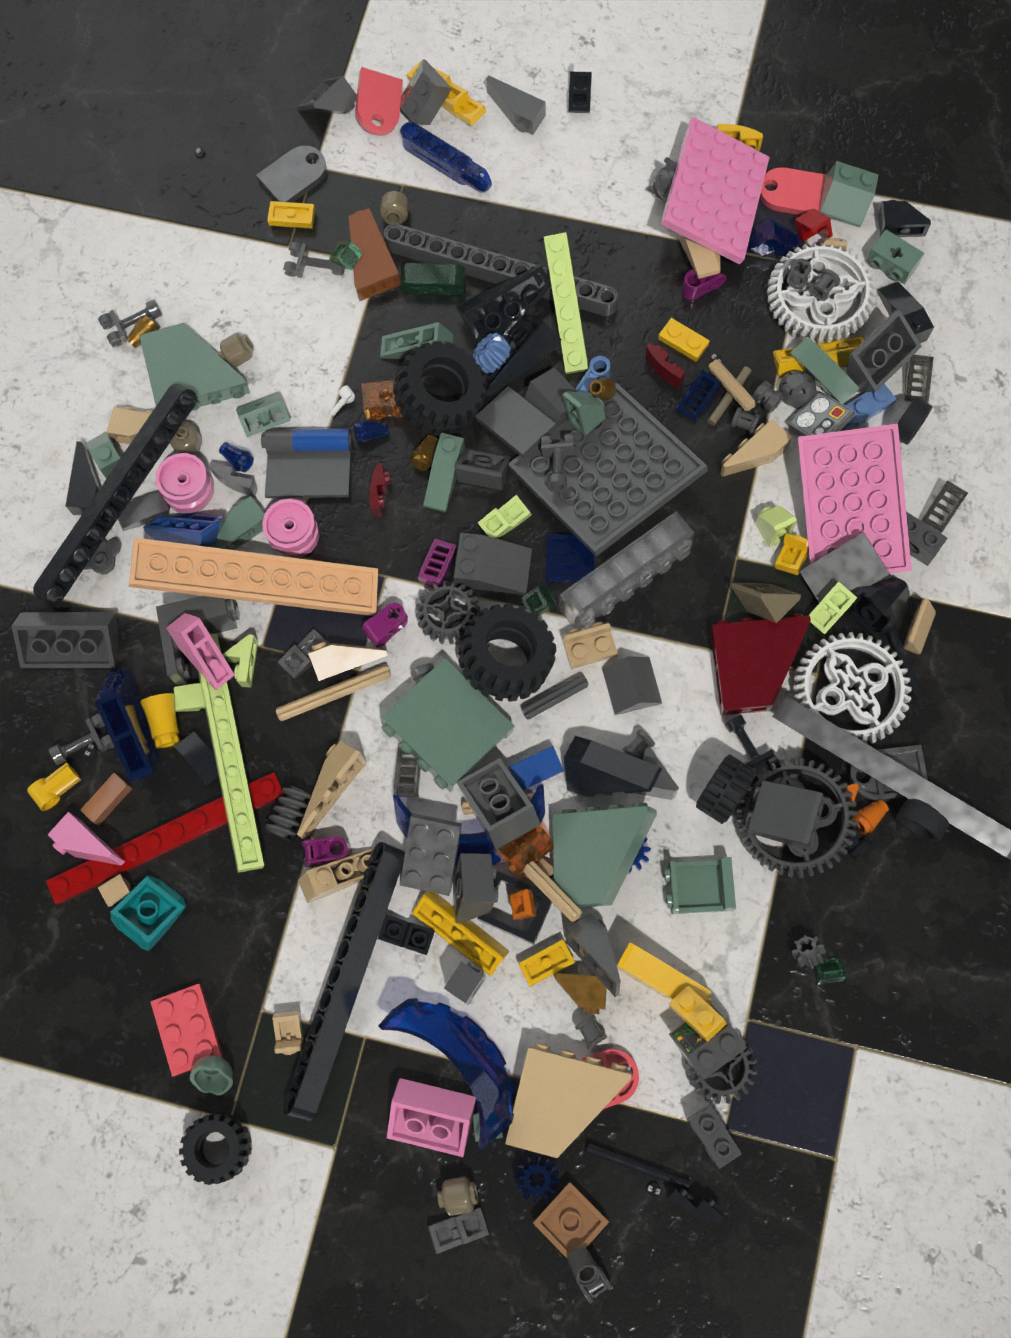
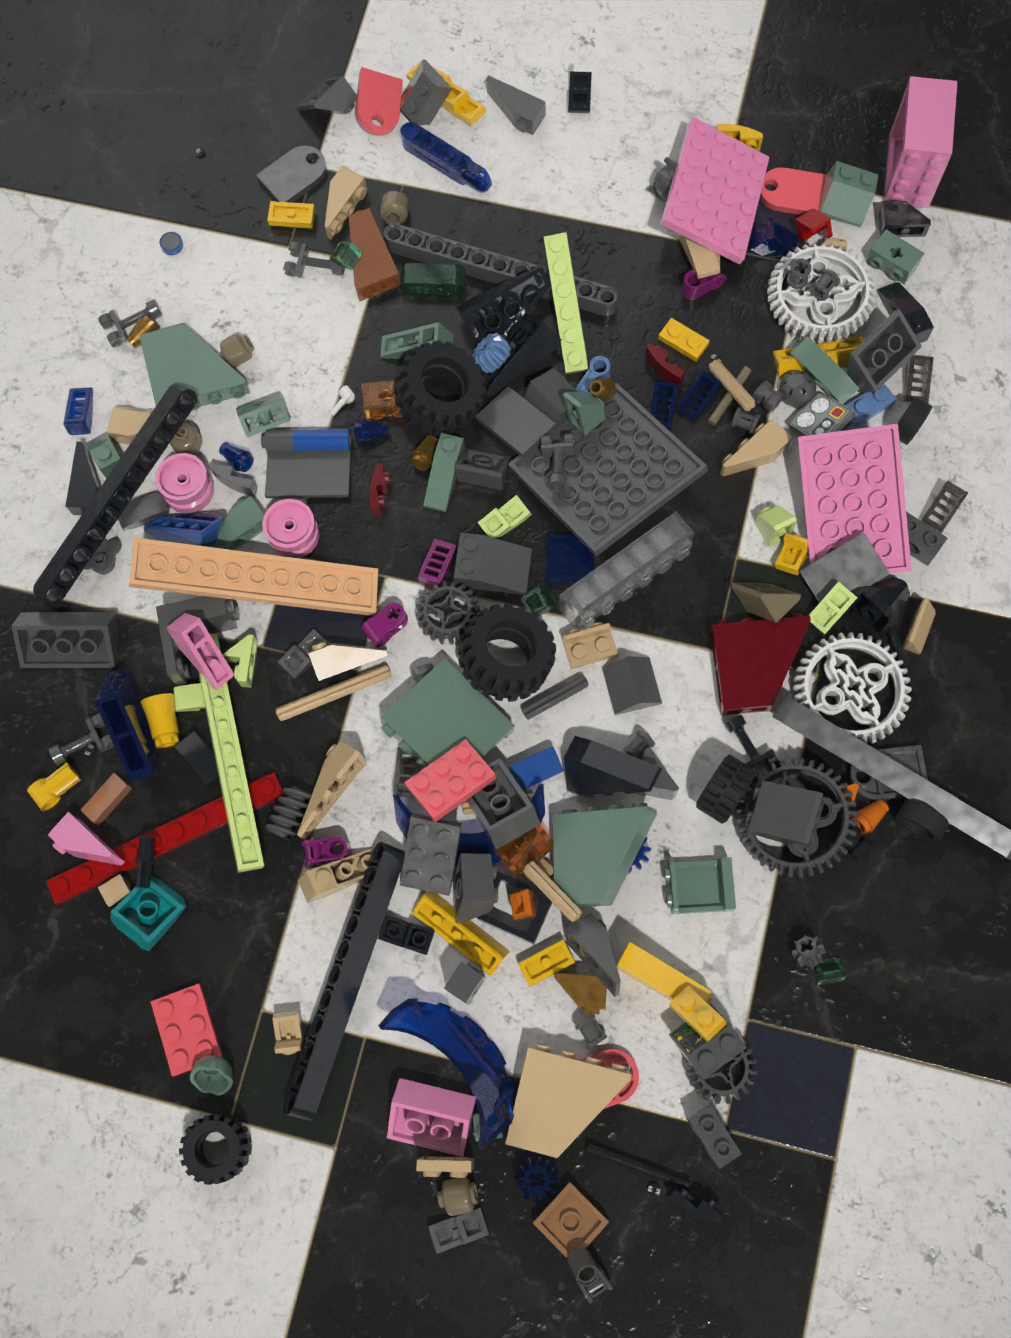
(72, 421): none -> clear blue slope
(145, 861): none -> black axle
(171, 243): none -> tile
(344, 193): none -> tan slope
(433, 1166): none -> tan plate
(450, 780): none -> coral plate
(669, 388): none -> clear blue slope
(921, 141): none -> bright pink window

